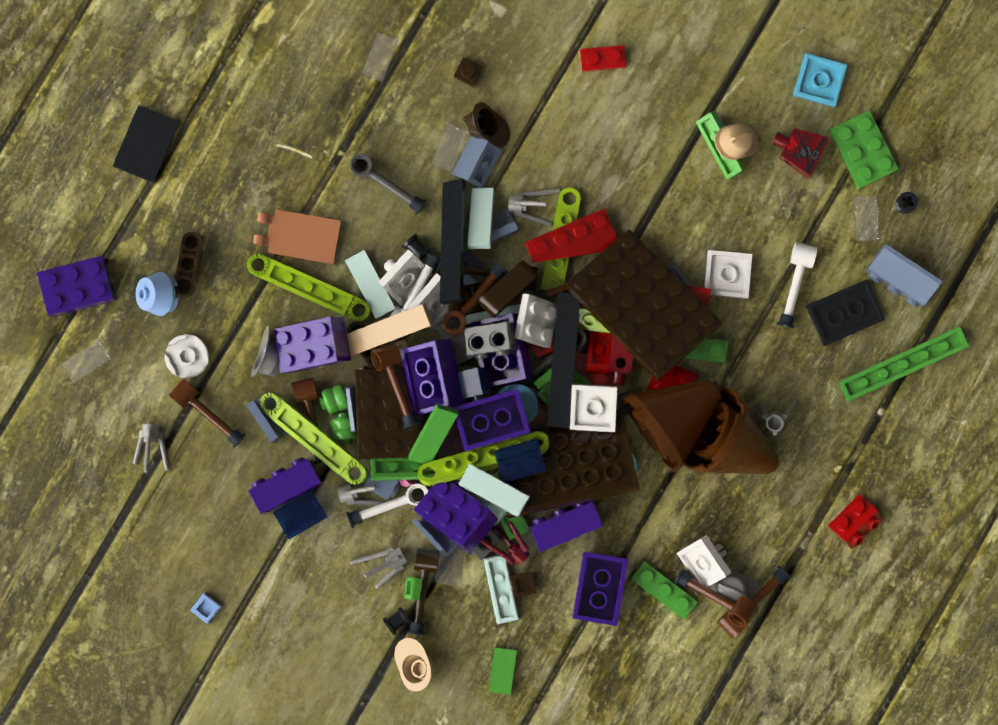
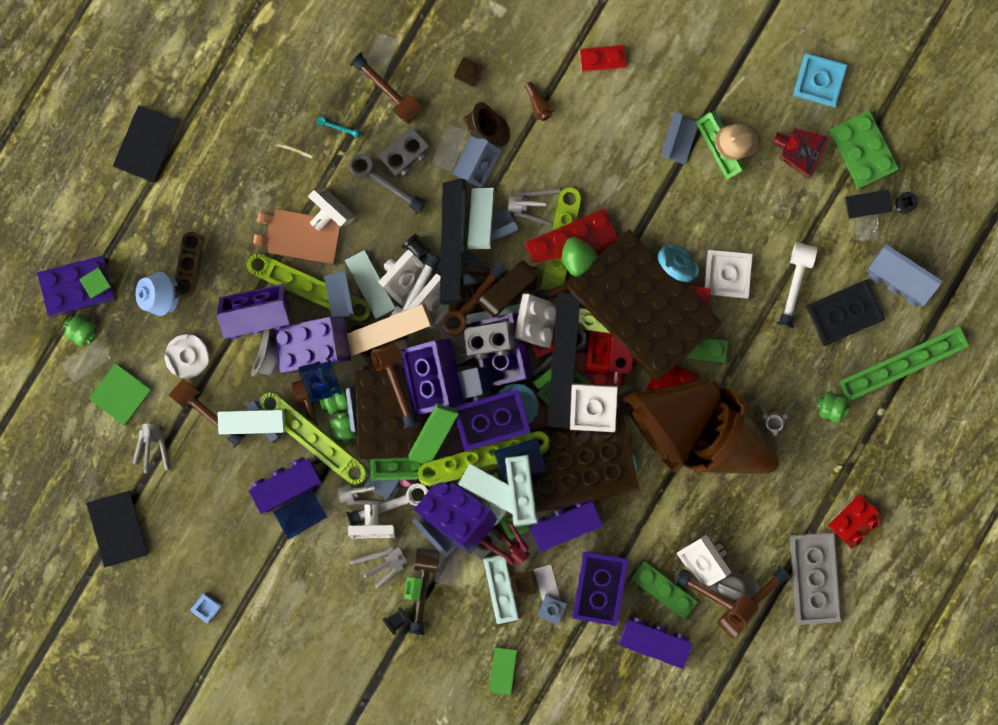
(80, 330): none -> bright green piece
(95, 283): none -> bright green tile
(117, 529): none -> black tile
(120, 394): none -> bright green tile
(251, 421): none -> light aqua tile
(254, 311): none -> brick
(319, 380): none -> clear blue plate
(321, 122): none -> teal hinge
(330, 208): none -> white tile
(339, 294): none -> sand blue panel
(371, 528): none -> white tile
(399, 148): none -> dark grey brick
(406, 107): none -> reddish brown piece
(413, 664): tan piece -> none
(521, 490): none -> light aqua tile
(541, 107): none -> reddish brown cone
(546, 581): none -> white sticker
(552, 609): none -> sand blue brick
(578, 256): none -> bright green piece
(655, 642): none -> dark purple brick
(677, 263): none -> medium azure tile
(679, 139): none -> sand blue panel
(815, 578): none -> light grey tile
(833, 407): none -> bright green piece
(868, 204): none -> black tile

